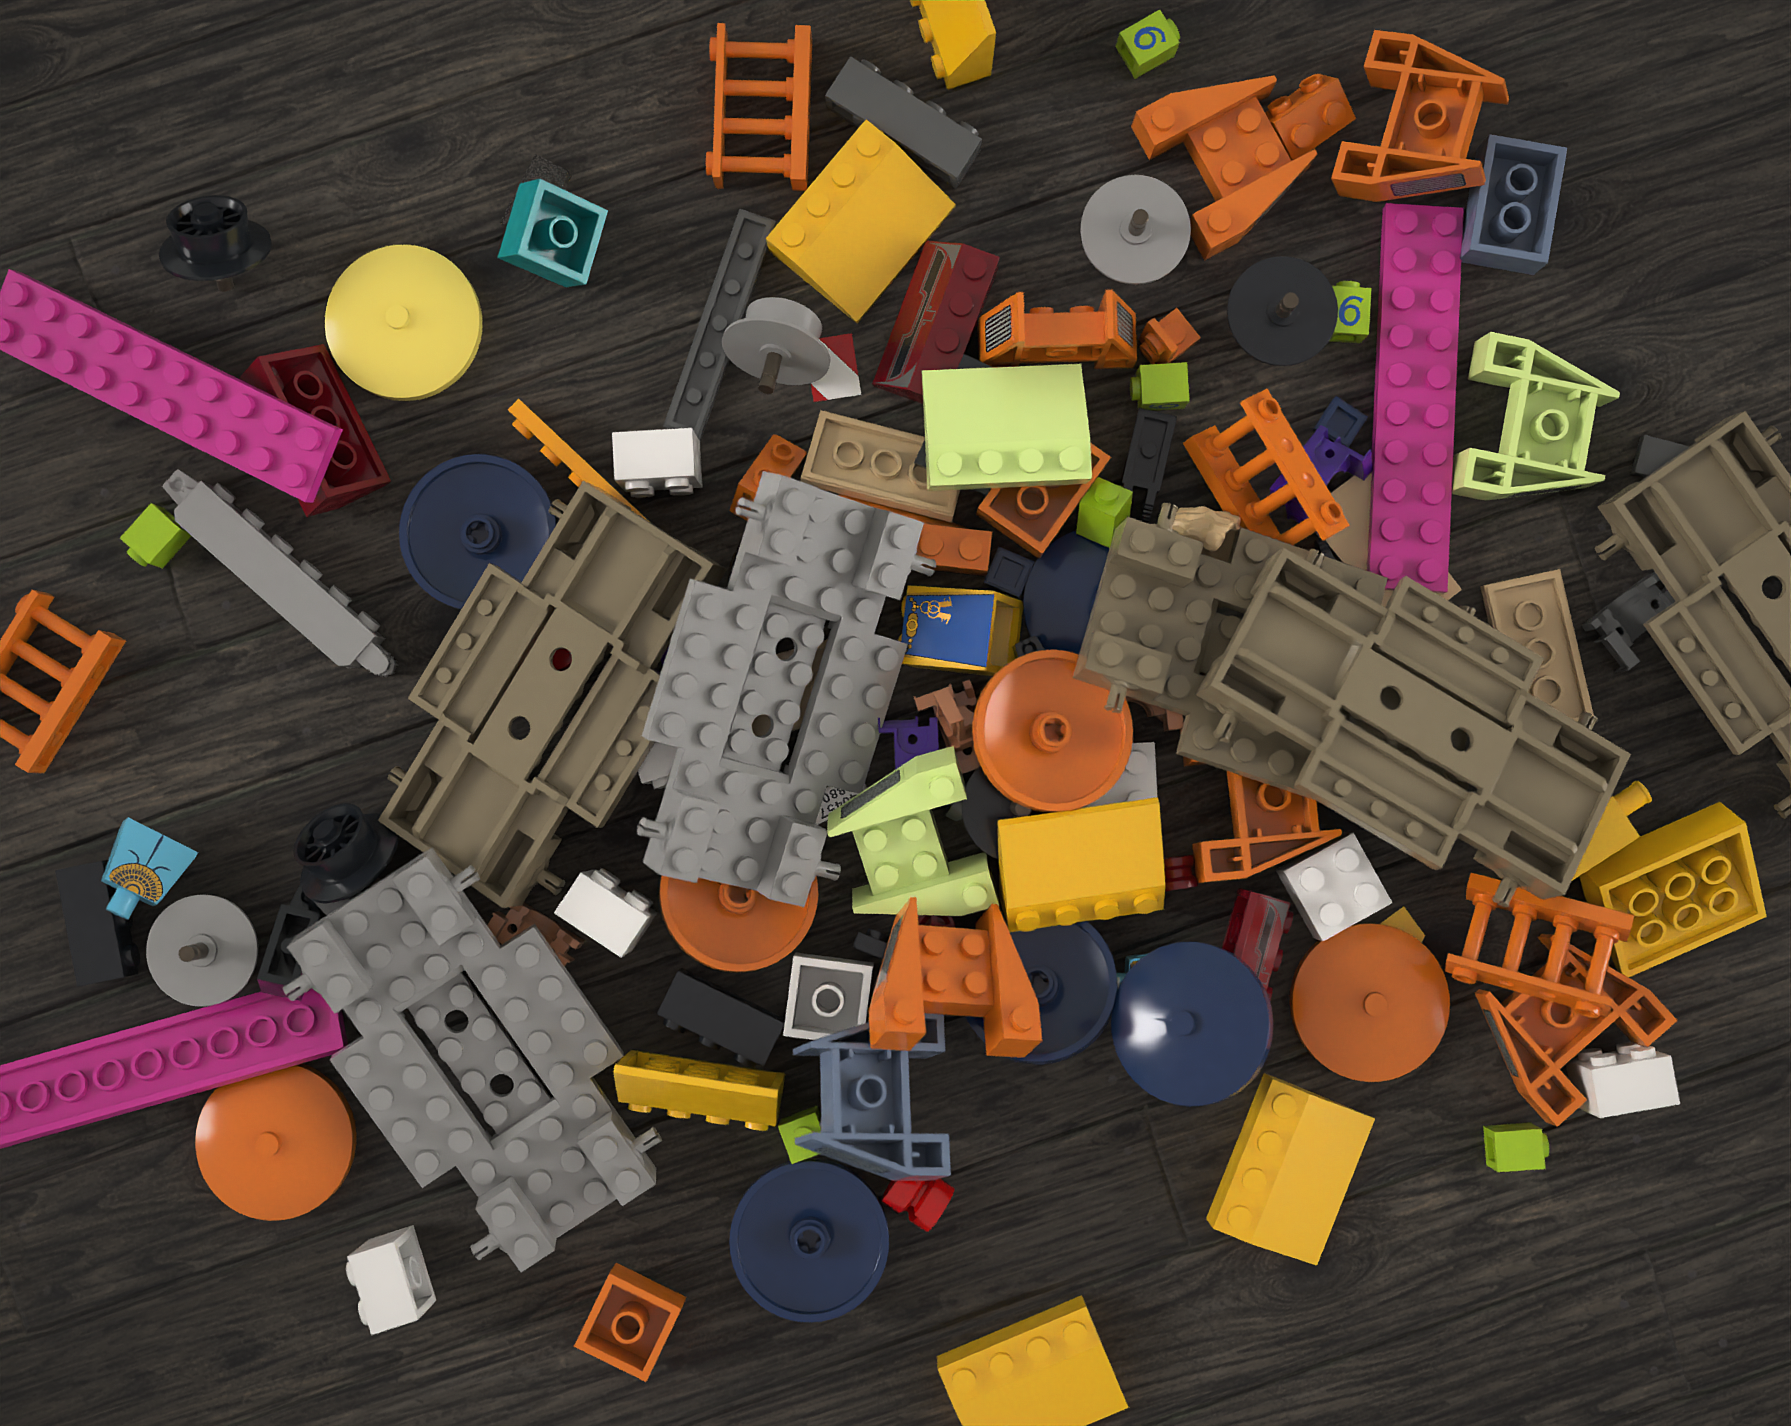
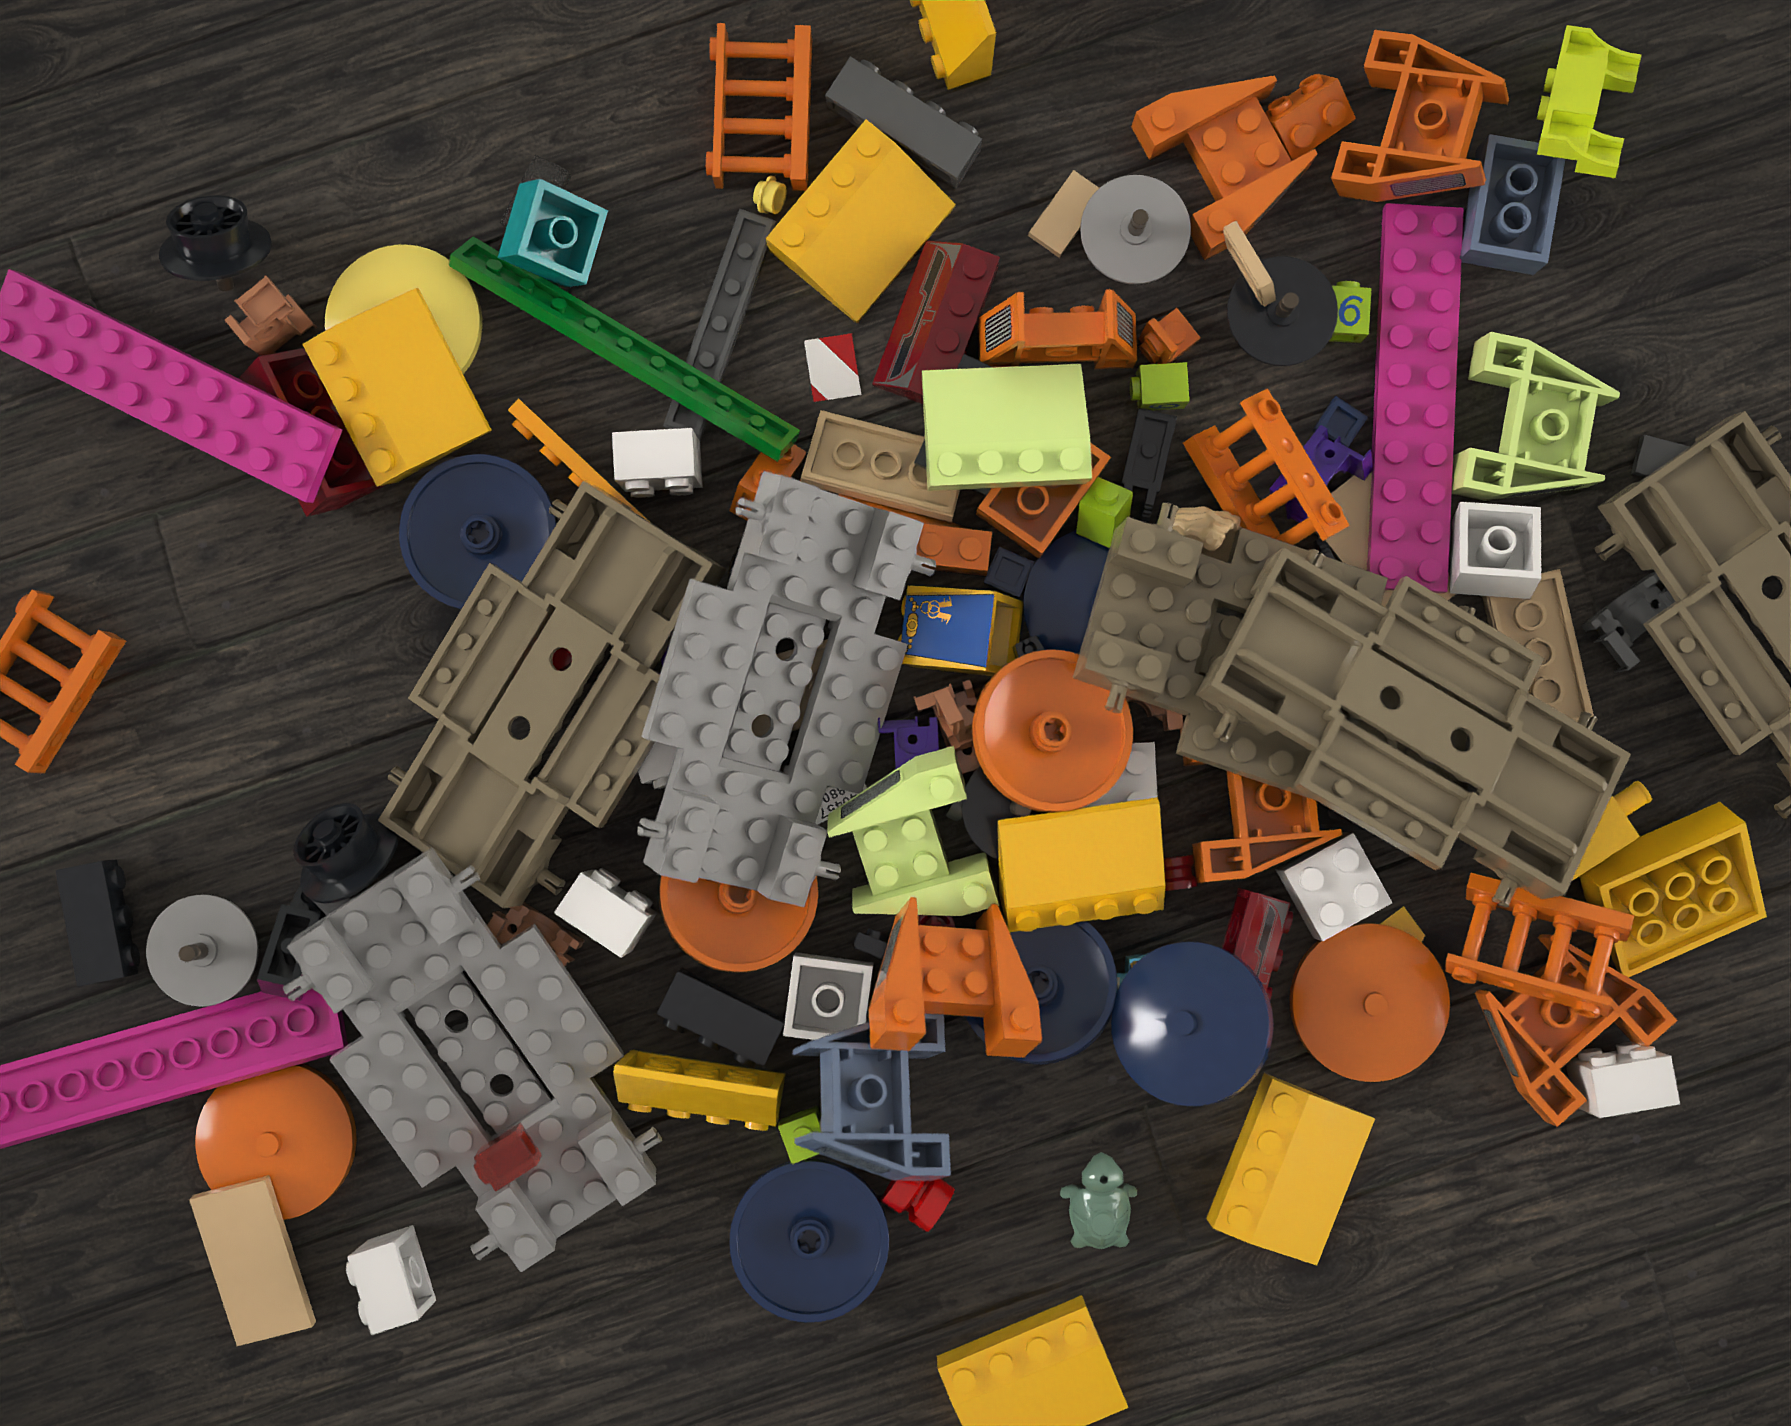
(143, 867): medium azure torso -> none
(154, 537): lime brick -> none
(252, 1260): none -> tan tile
(270, 318): none -> nougat piece
(277, 576): light grey hinge -> none
(397, 387): none -> yellow slope
(506, 1157): none -> clear red brick
(626, 349): none -> green plate
(630, 1322): orange brick -> none
(769, 195): none -> light yellow plate
(777, 344): light grey piece -> none
(1063, 215): none -> tan tile
(1102, 1208): none -> sand green animal
(1148, 43): lime brick -> none
(1249, 264): none -> tan tile
(1495, 550): none -> white brick
(1515, 1147): lime brick -> none
(1575, 88): none -> neon yellow bracket

